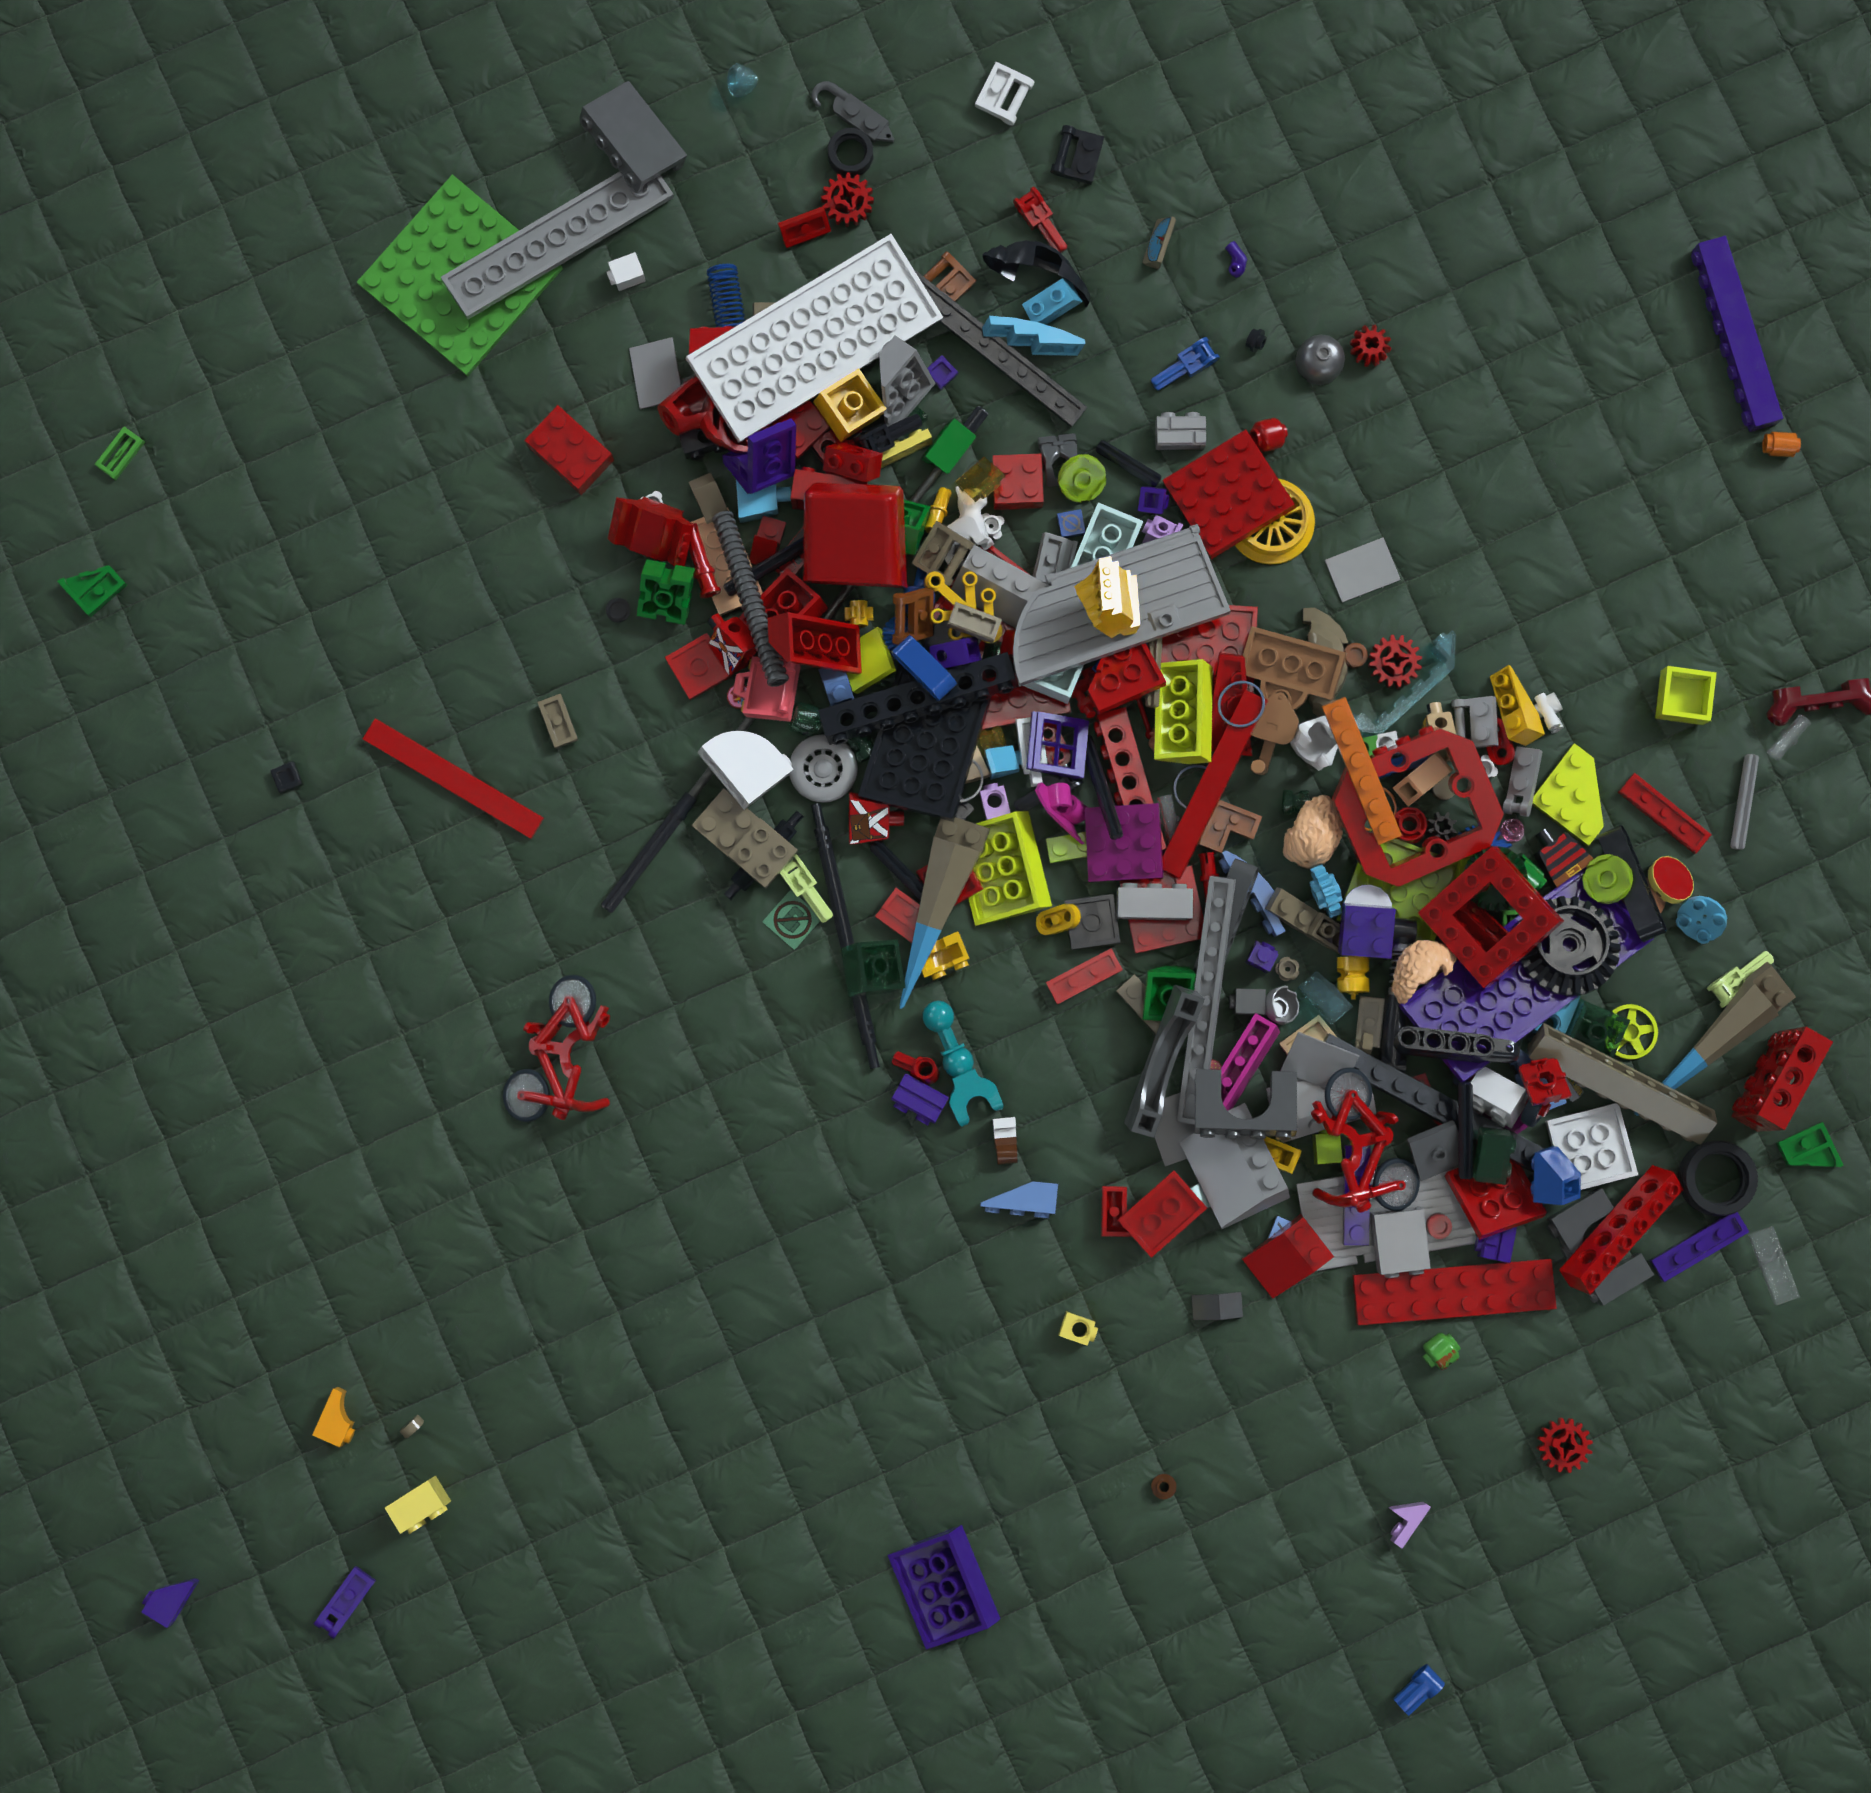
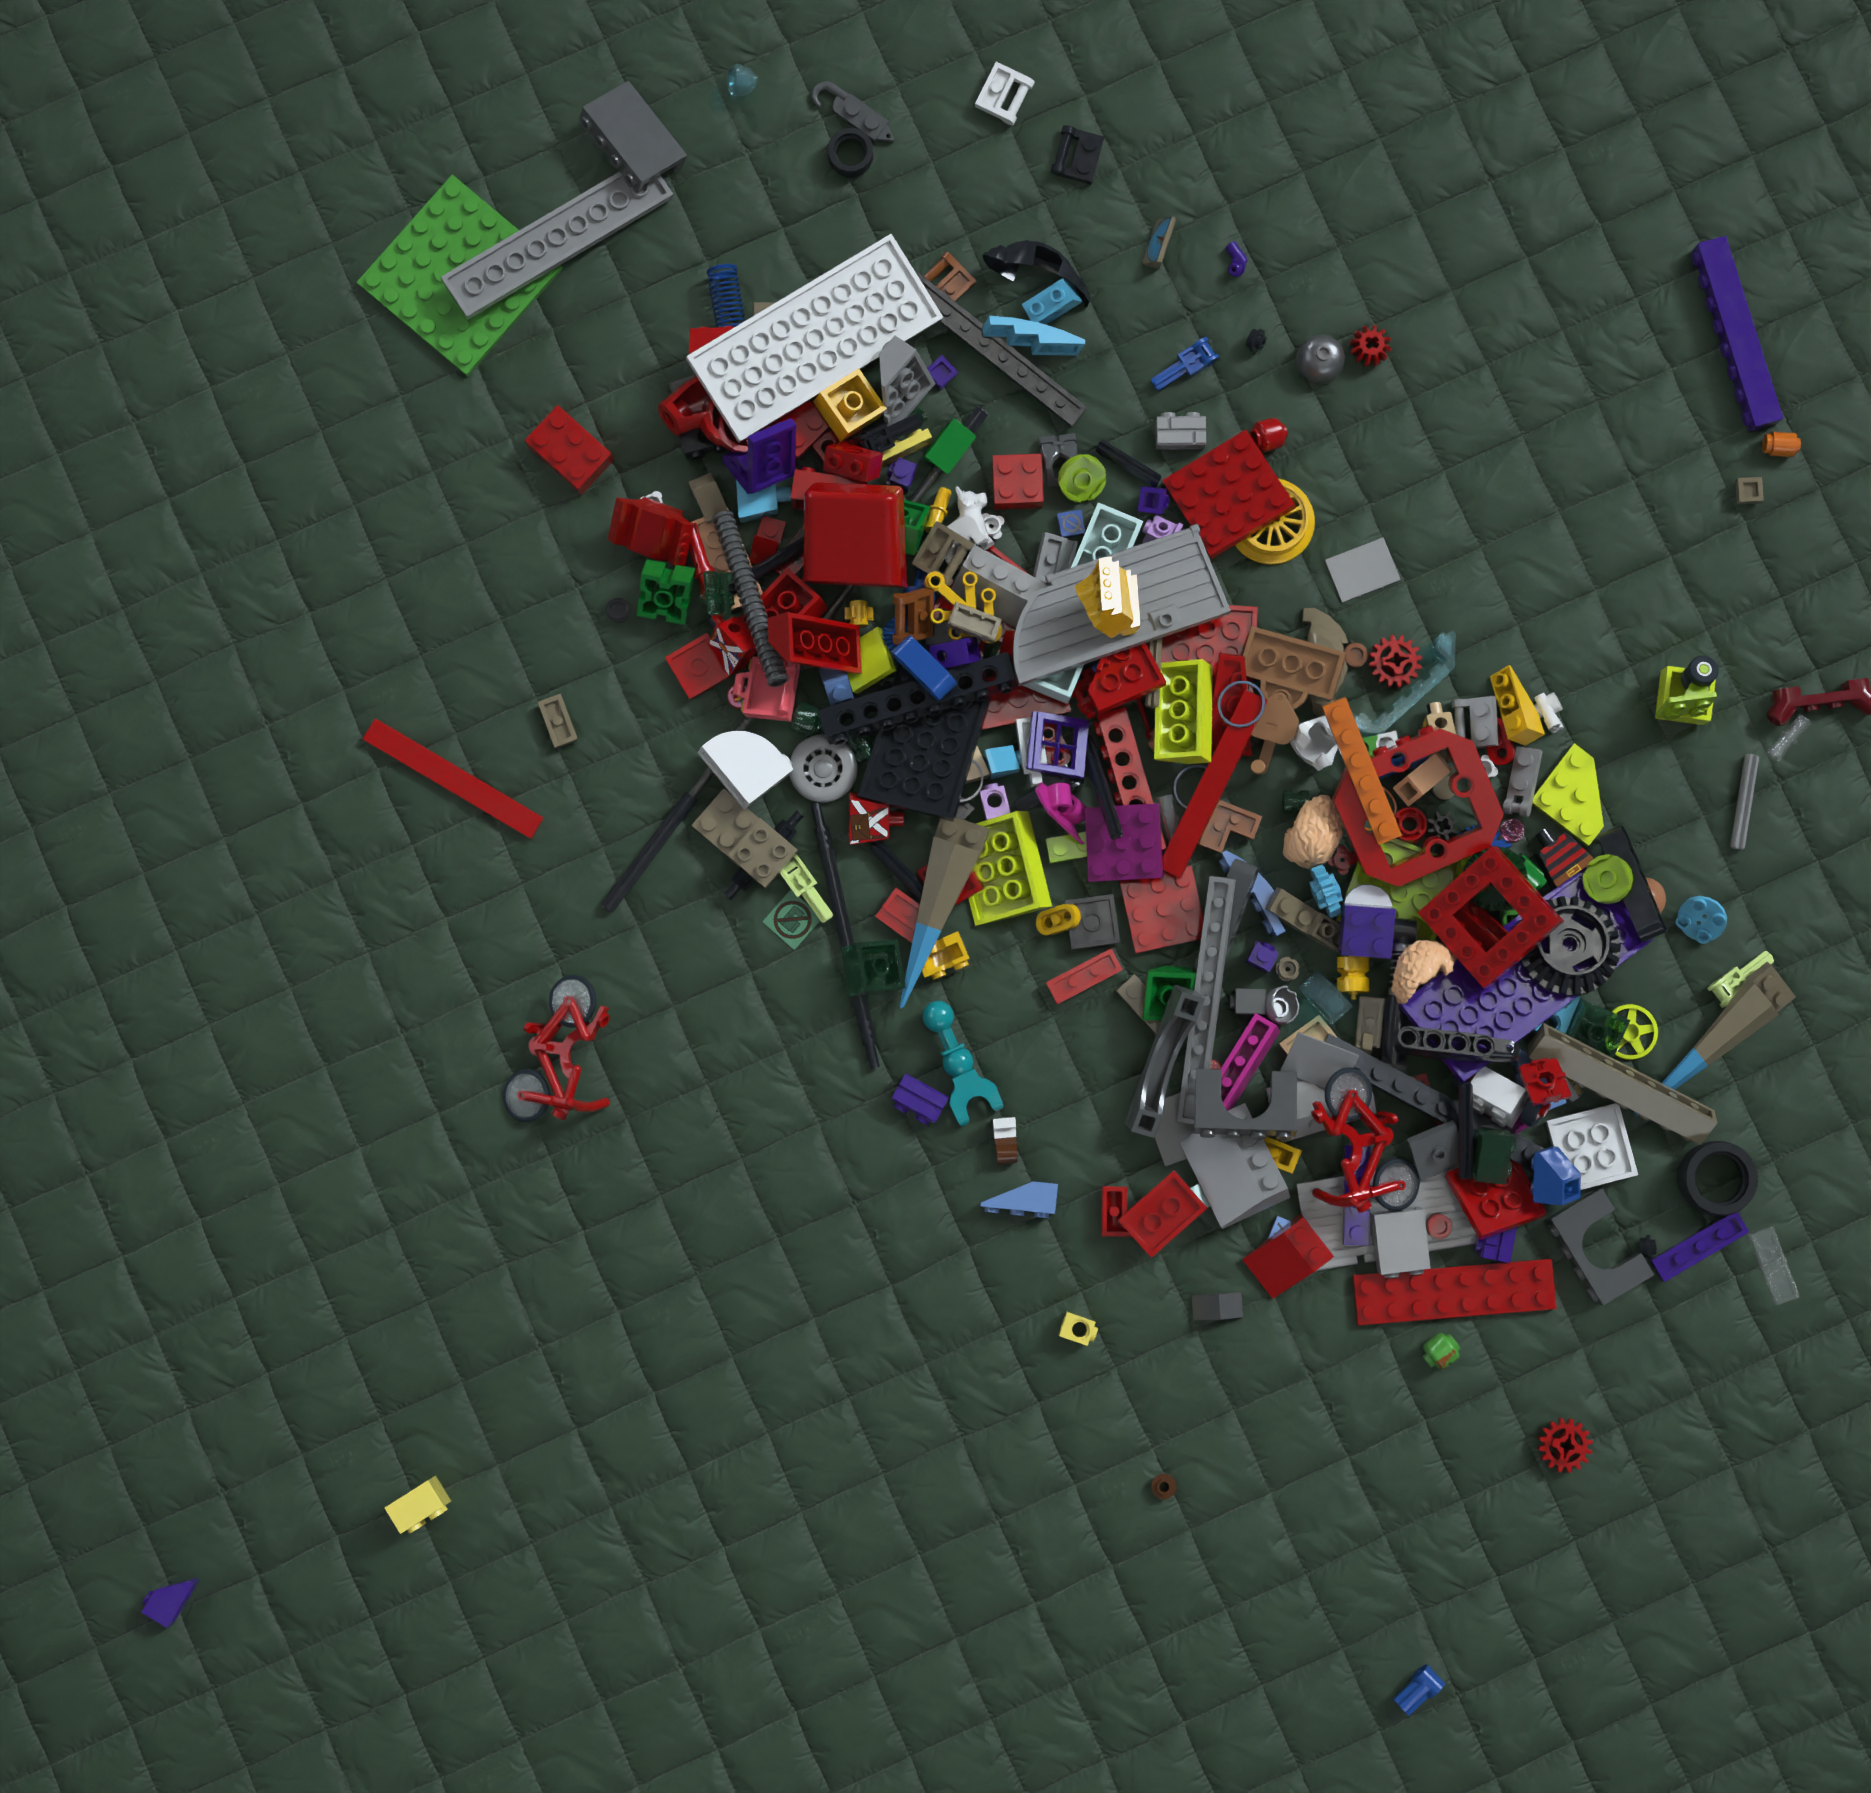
(93, 588): green wing -> none
(126, 459): bright green tile -> none
(286, 777): black tile -> none
(334, 1423): light orange arch -> none
(345, 1601): dark purple plate -> none
(412, 1426): dark tan tile -> none
(625, 272): white brick -> none
(655, 371): light grey window -> none
(717, 594): none -> clear green hips
(804, 227): red plate -> none
(855, 195): red gear -> none
(901, 474): none -> dark purple brick
(915, 1067): red axle -> none
(944, 1587): dark purple slope -> none
(980, 479): clear yellow piece -> none
(992, 738): clear yellow wheel -> none
(1037, 214): red connector -> none
(1154, 902): light grey brick -> none
(1207, 869): red pin -> none
(1326, 1148): lime brick -> none
(1342, 852): none -> red plate
(1412, 1516): lavender slope -> none
(1621, 1229): red brick -> none
(1648, 1247): none -> black plate
(1664, 813): red tile -> none
(1670, 879): red tile -> none
(1696, 699): none -> lime plate
(1749, 490): none -> dark tan plate
(1800, 1058): red brick -> none
(1810, 1148): green wing -> none

